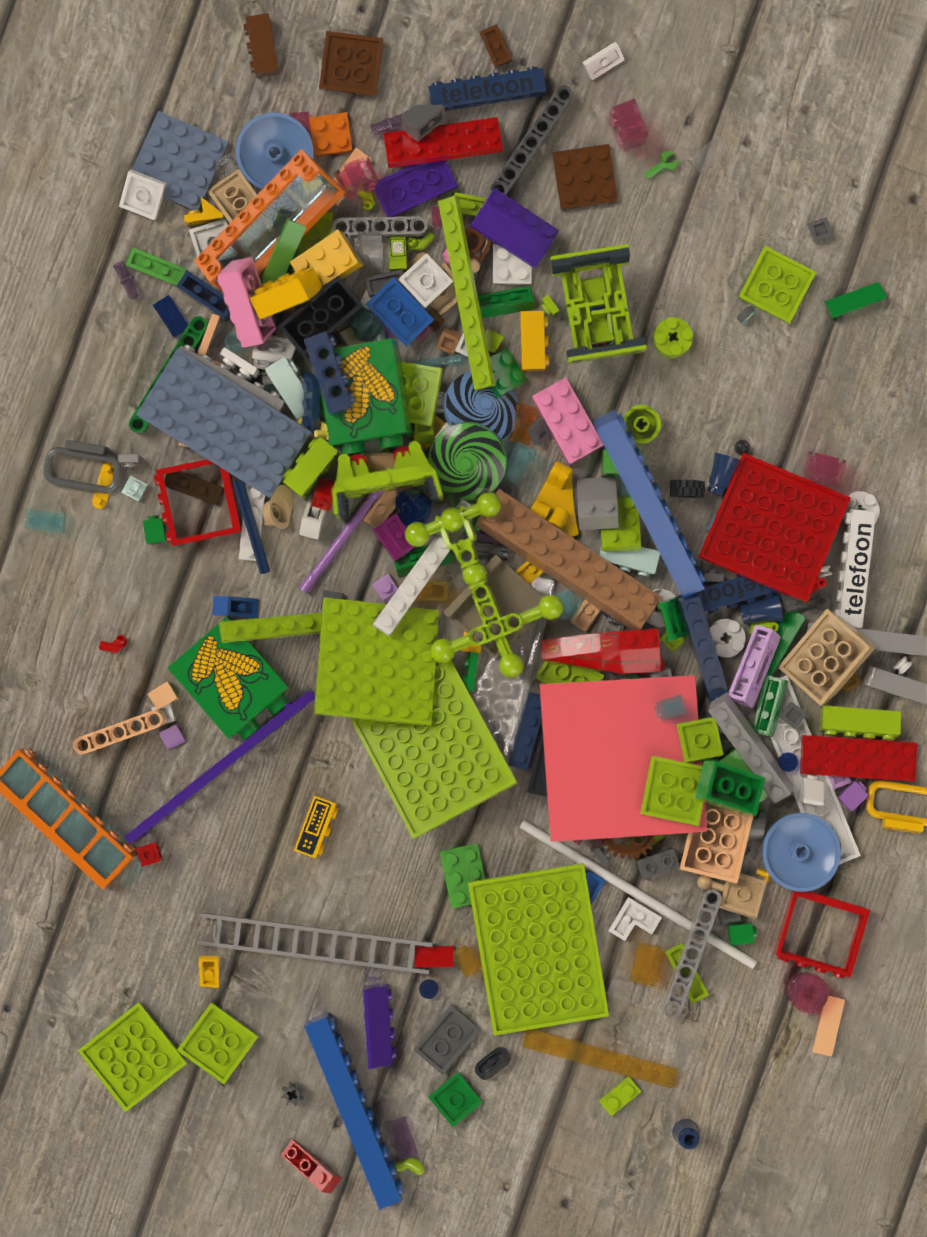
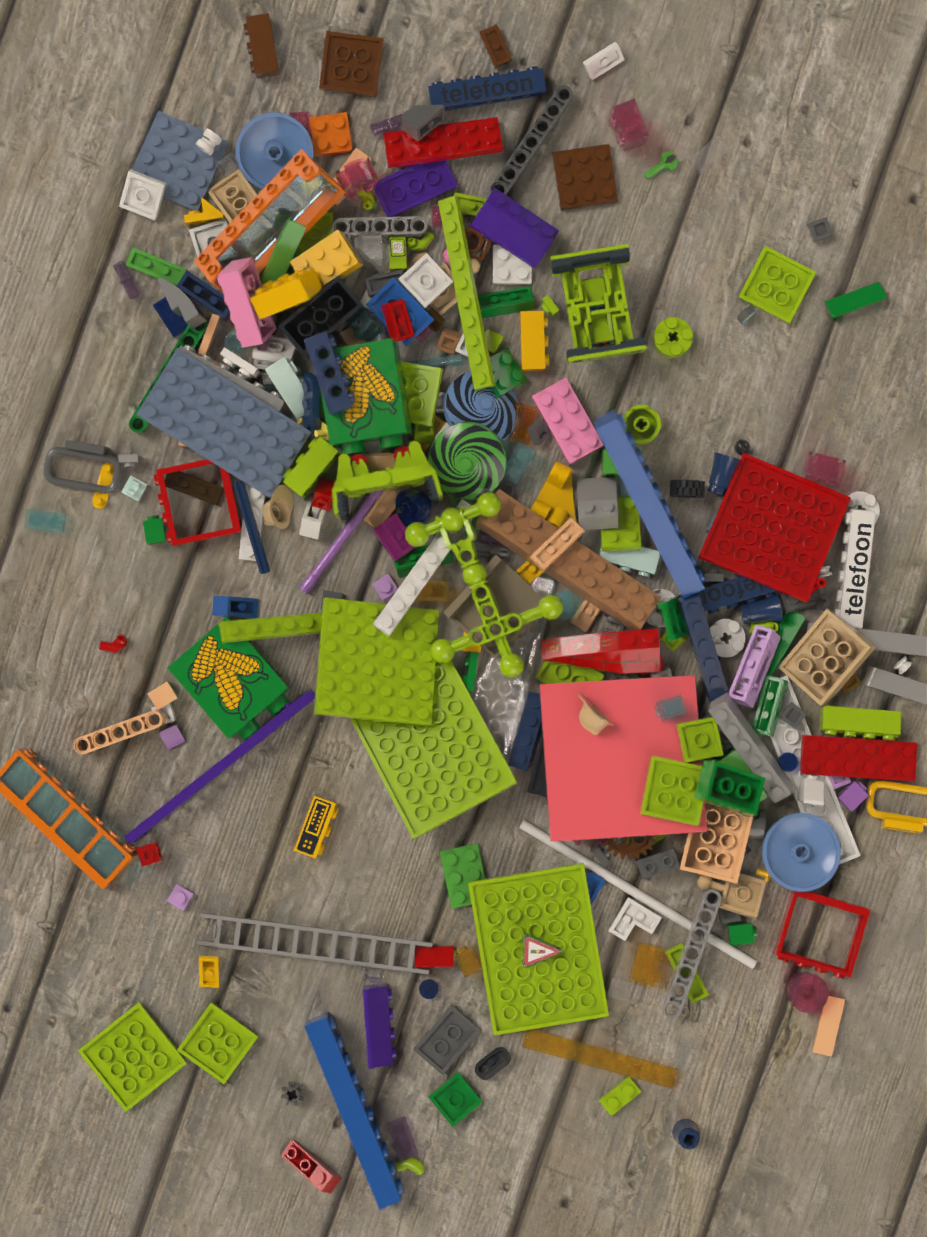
(180, 897): none -> lavender plate
(182, 304): none -> slope
(208, 141): none -> white wheel
(397, 320): none -> red slope
(537, 950): none -> piece
(557, 544): none -> light nougat tile
(591, 718): none -> tan piece

